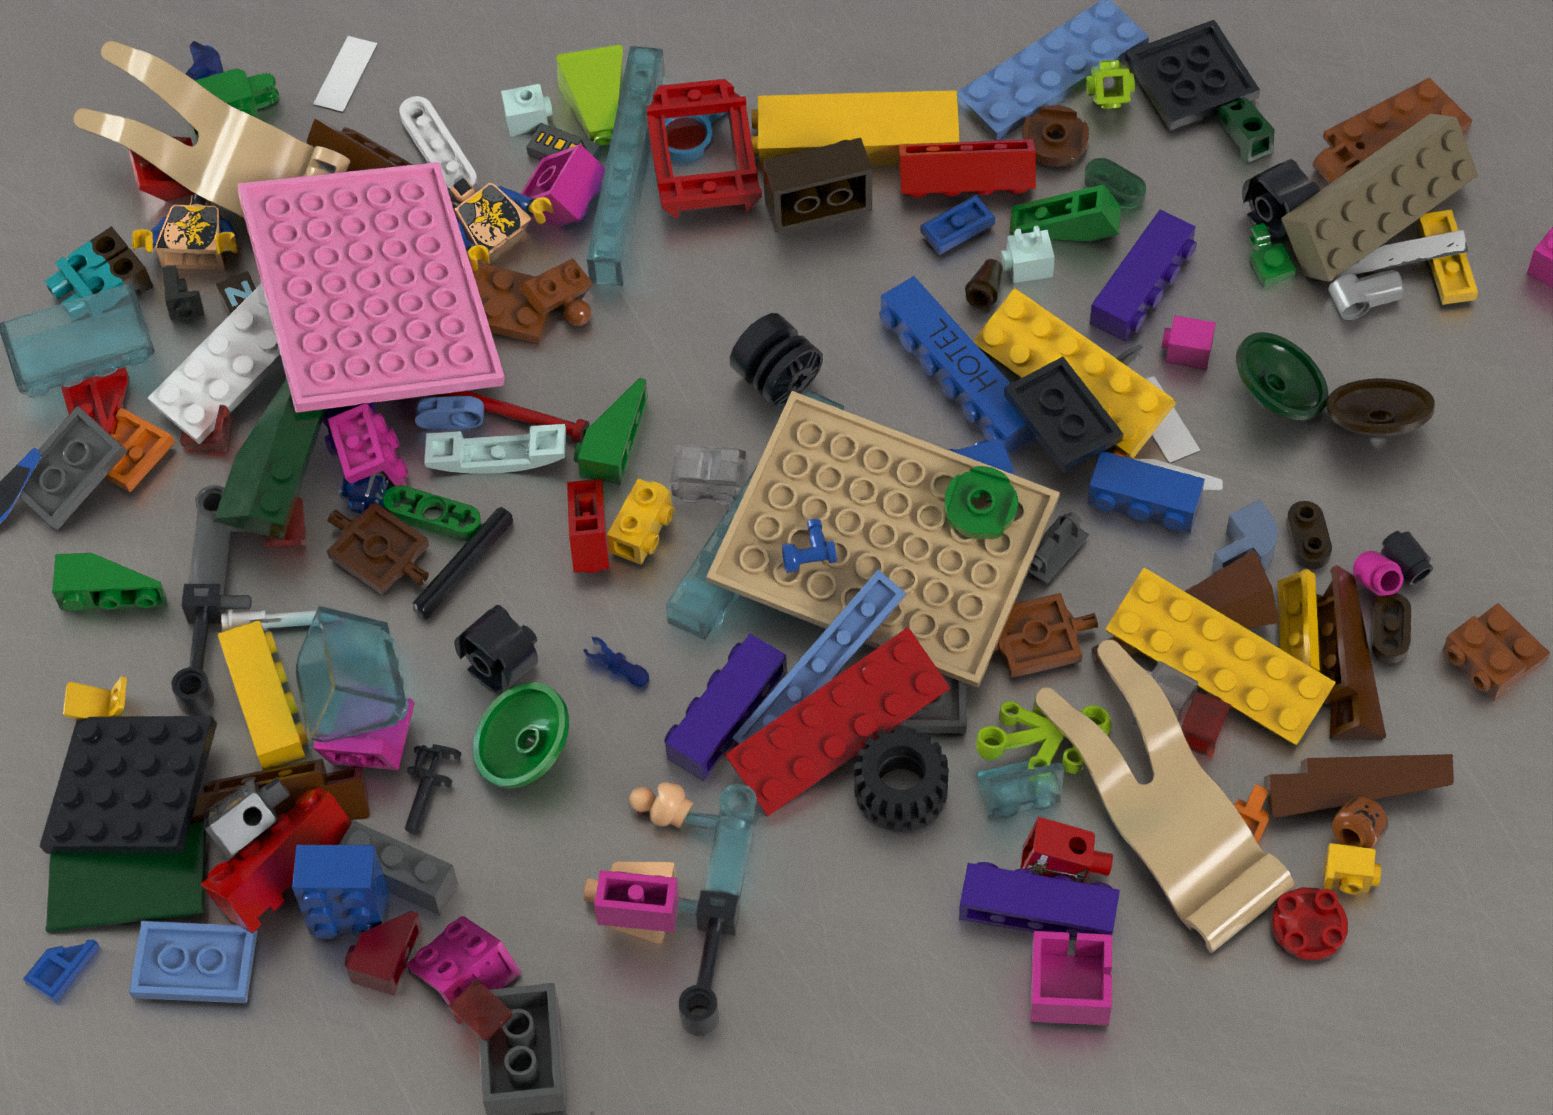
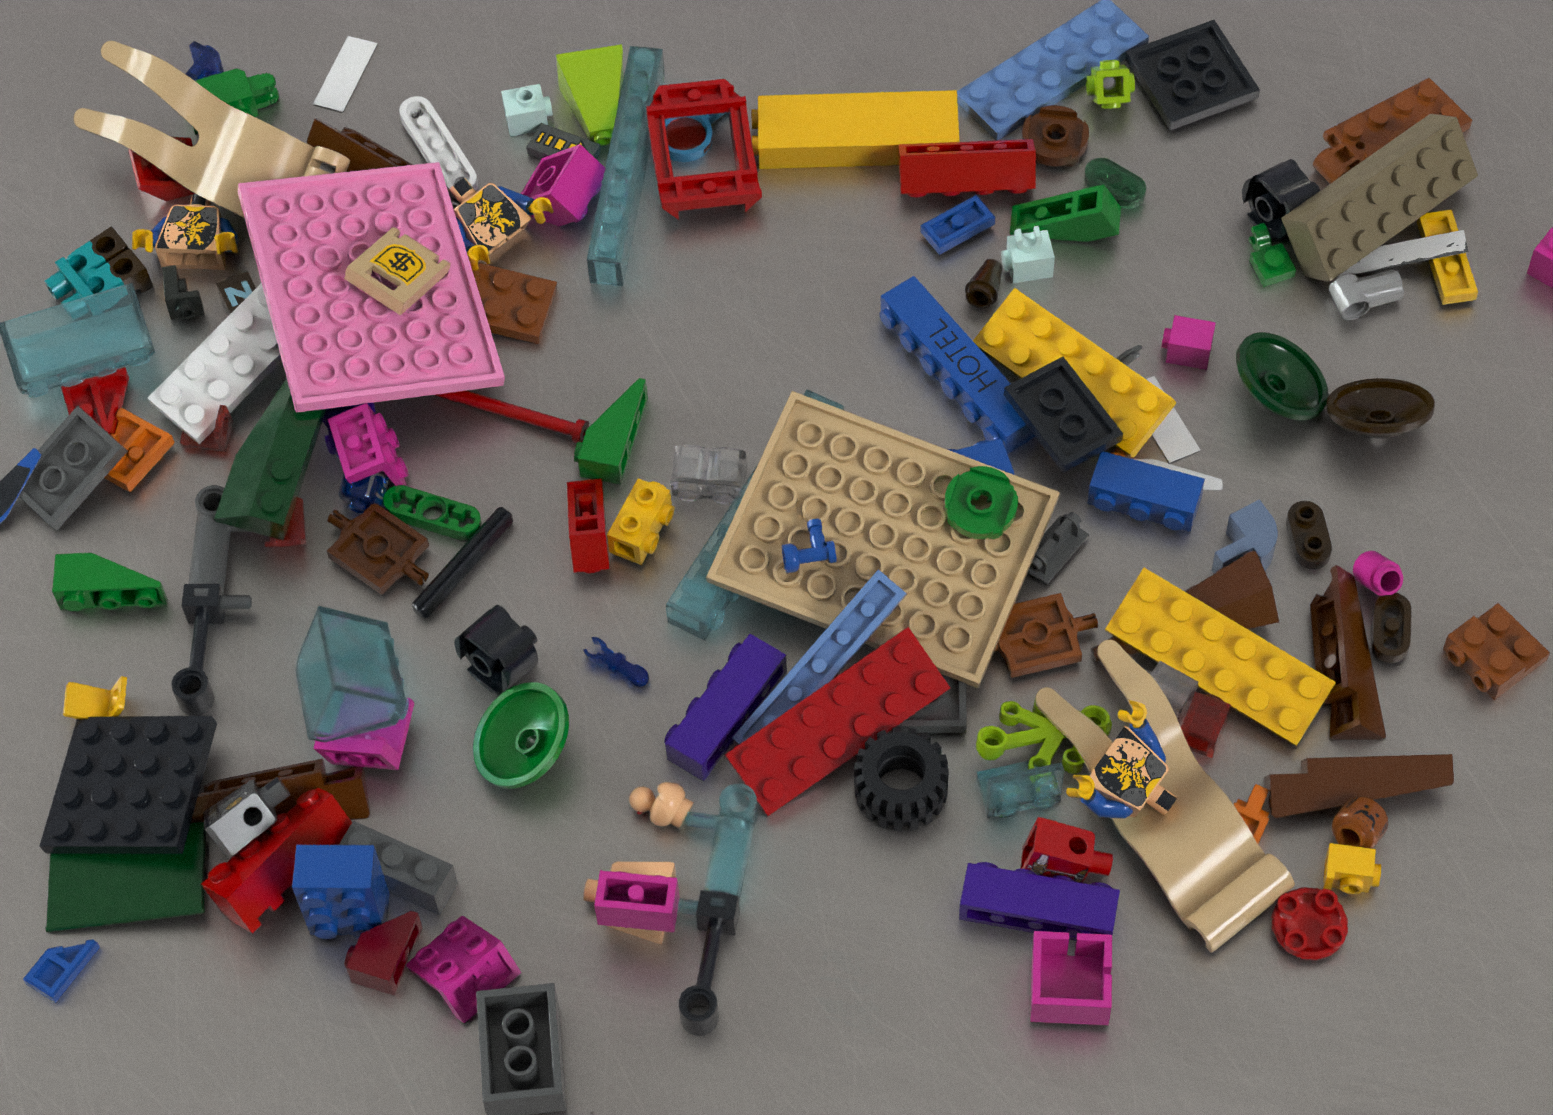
(193, 962): medium blue plate -> none
(262, 696): yellow brick -> none
(290, 619): white pin -> none
(403, 264): none -> tan container
(427, 782): black piece -> none
(449, 413): medium blue piece -> none
(480, 1010): clear red bracket -> none
(495, 454): light aqua slope -> none
(558, 288): dark orange plate -> none
(775, 359): black wheel -> none
(818, 184): dark brown brick -> none
(1127, 772): none -> torso
(1143, 275): dark purple brick -> none
(1247, 129): dark green leg -> none
(1299, 617): yellow plate -> none
(1409, 555): black brick -> none

